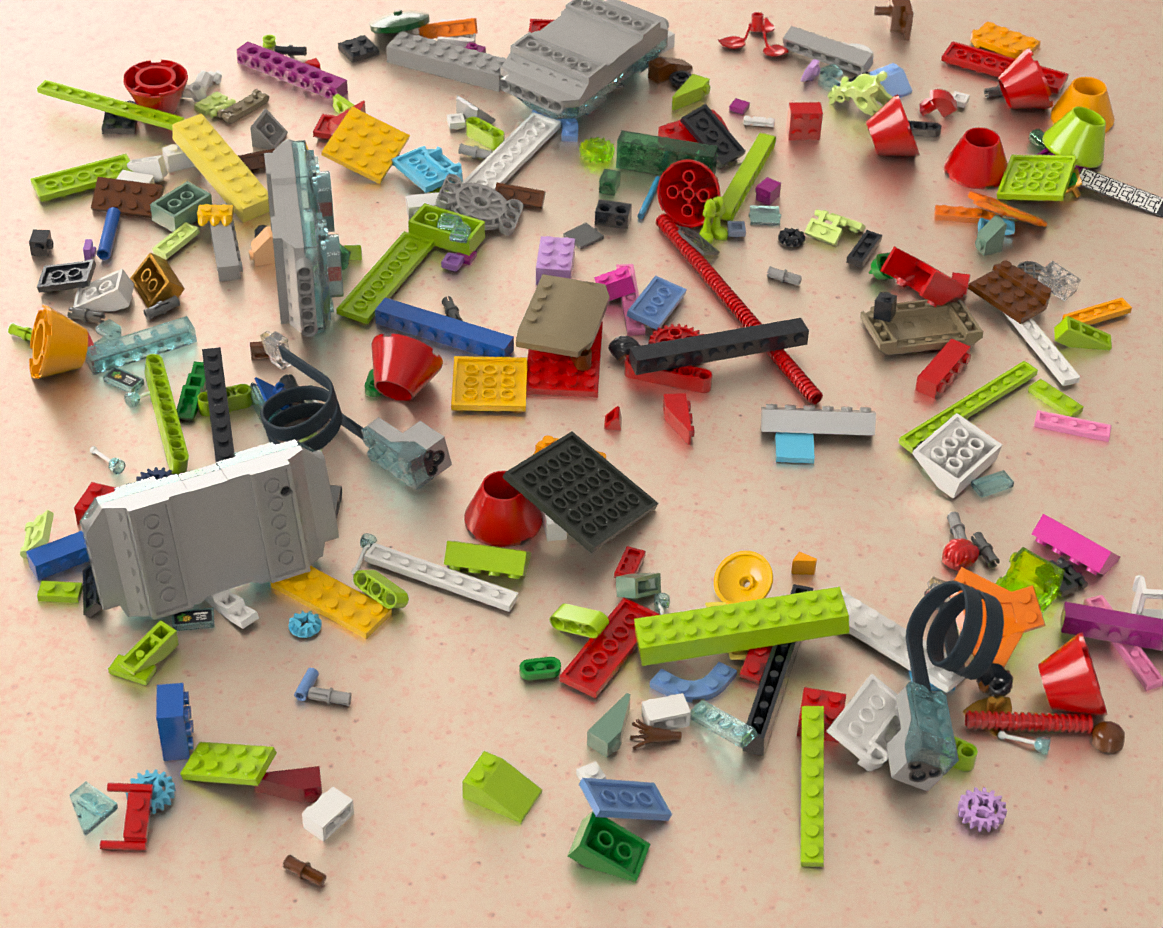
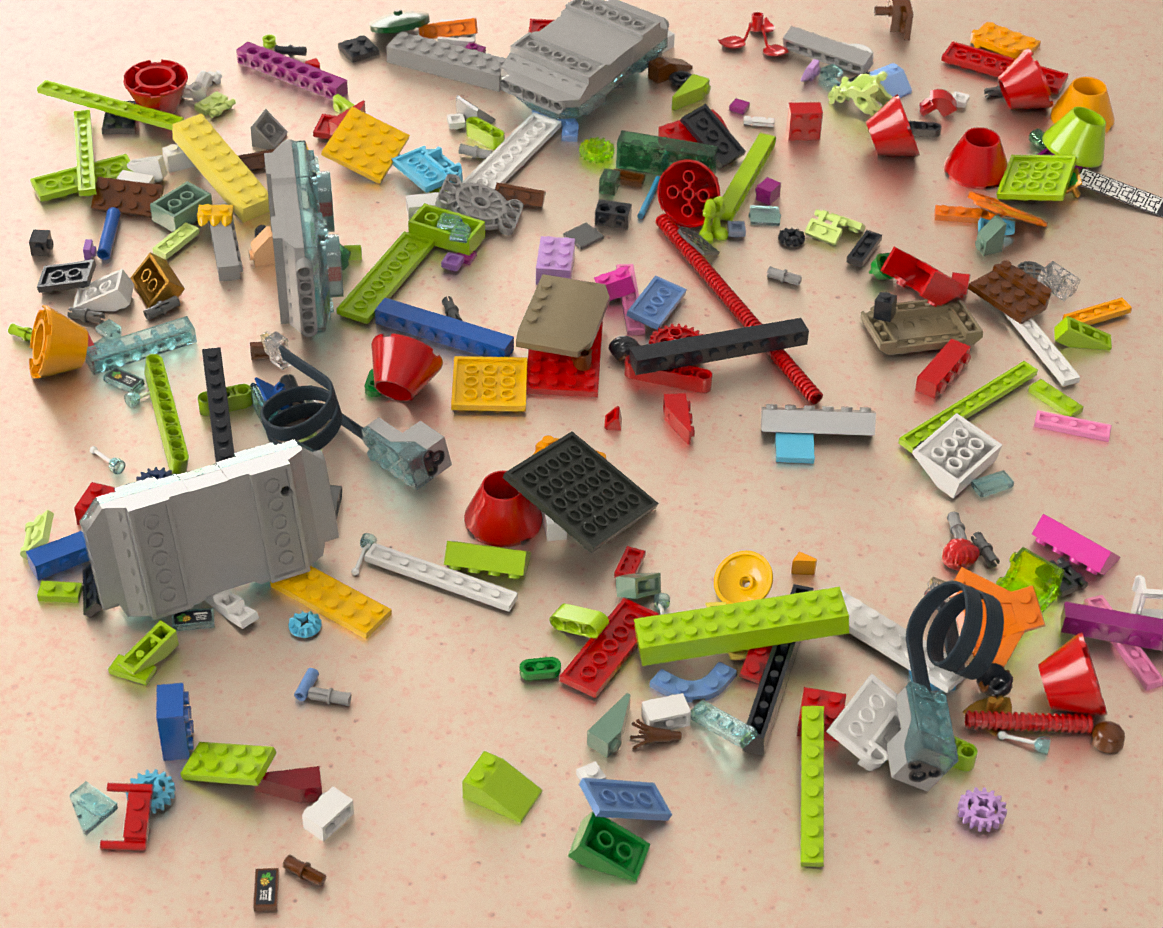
(84, 153): none -> lime plate
(188, 400): green slope -> none
(243, 107): dark tan plate -> none
(266, 889): none -> tile
(380, 589): lime beam -> none
(631, 178): none -> reddish brown tile

